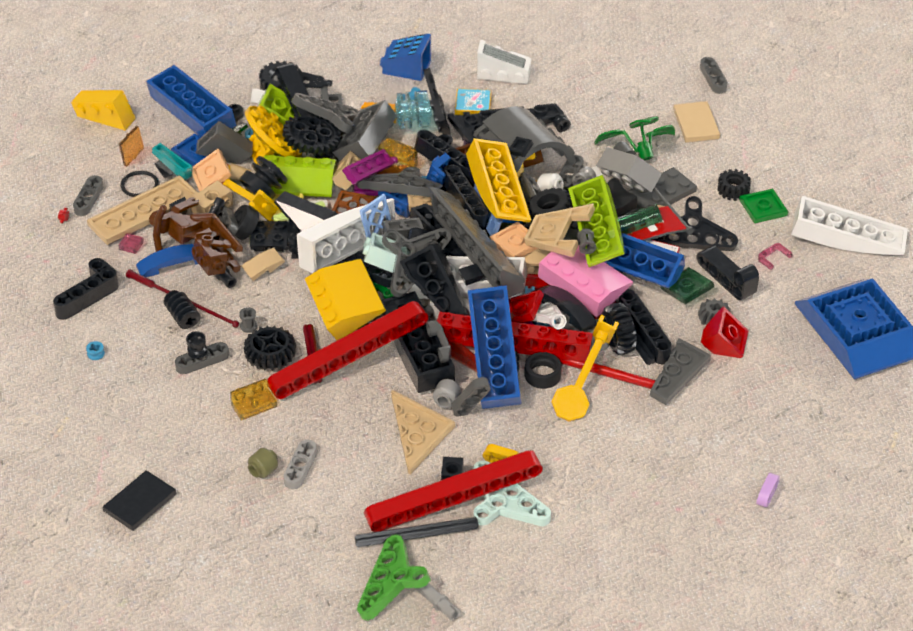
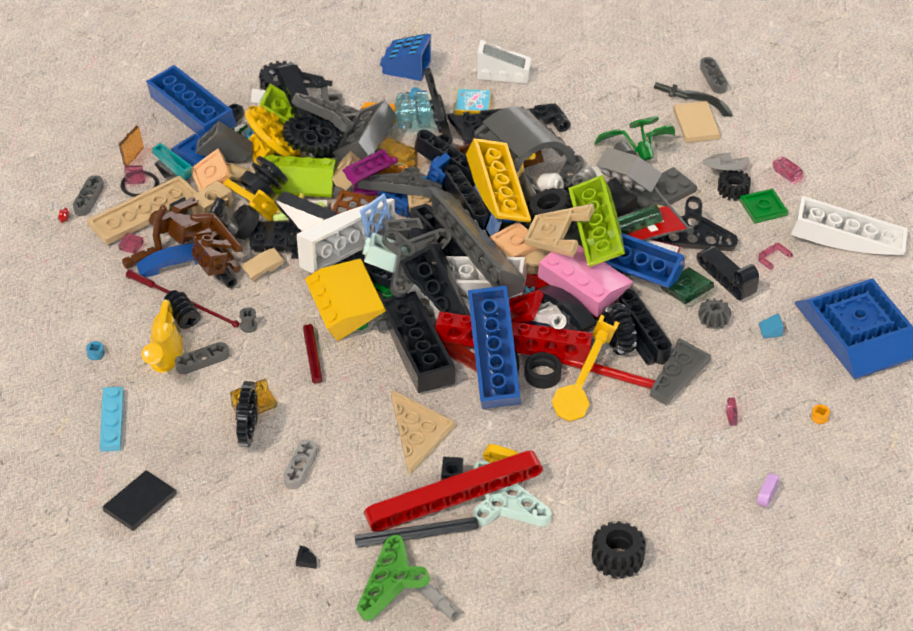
(89, 291): black beam -> none
(104, 107): yellow wedge -> none
(111, 419): none -> medium azure plate
(134, 174): none -> clear pink tile
(135, 258): none -> reddish brown axle
(164, 342): none -> yellow piece
(196, 344): black wheel -> none
(246, 414): none -> black gear
(262, 463): olive head -> none
(269, 347): black gear -> none
(306, 558): none -> black tile
(347, 350): red beam -> none
(435, 329): dark grey bar -> none
(446, 393): light grey head -> none
(470, 396): dark grey beam -> none
(471, 274): black tile -> none
(520, 146): black tile -> none
(591, 245): dark grey bush -> none
(618, 562): none -> black tyre
(674, 91): none -> pearl dark grey sword
(725, 162): none -> light grey slope
(725, 335): red slope -> none
(731, 411): none -> clear pink tile
(771, 327): none -> dark azure slope
(788, 169): none -> clear pink beam
(820, 414): none -> light orange bush

